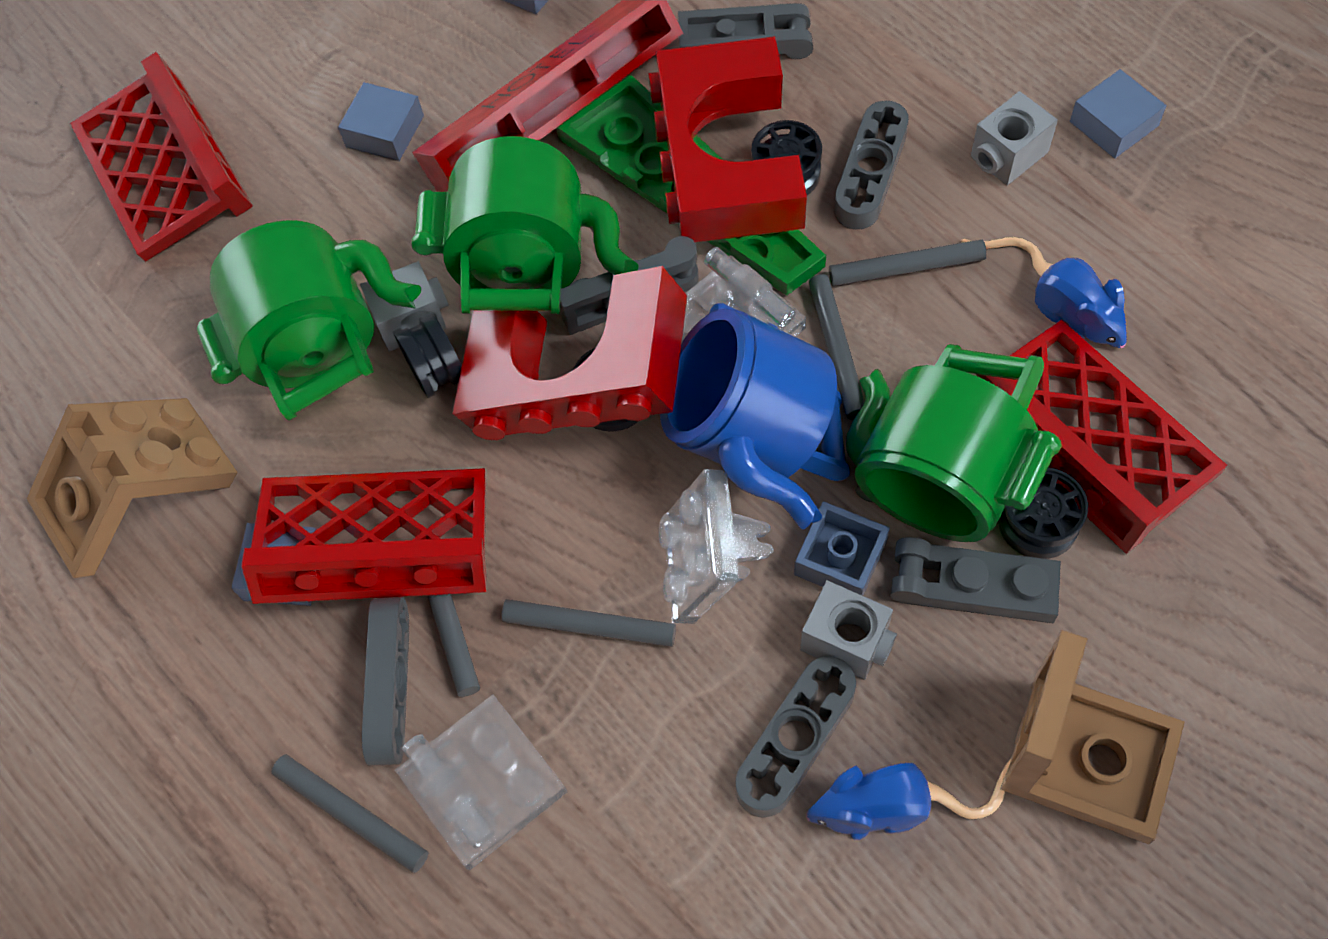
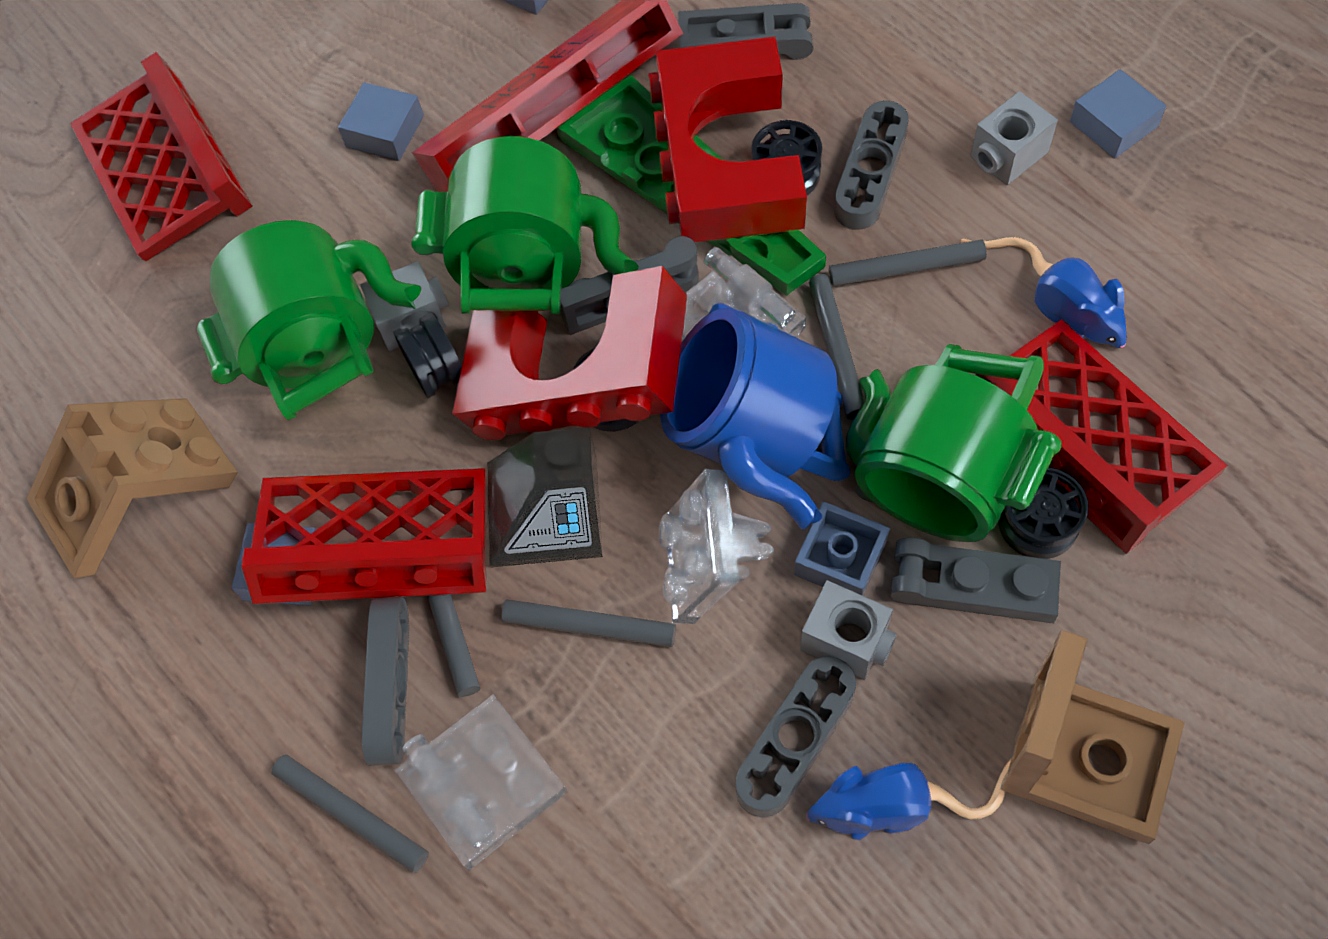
(545, 500): none -> clear smoke slope

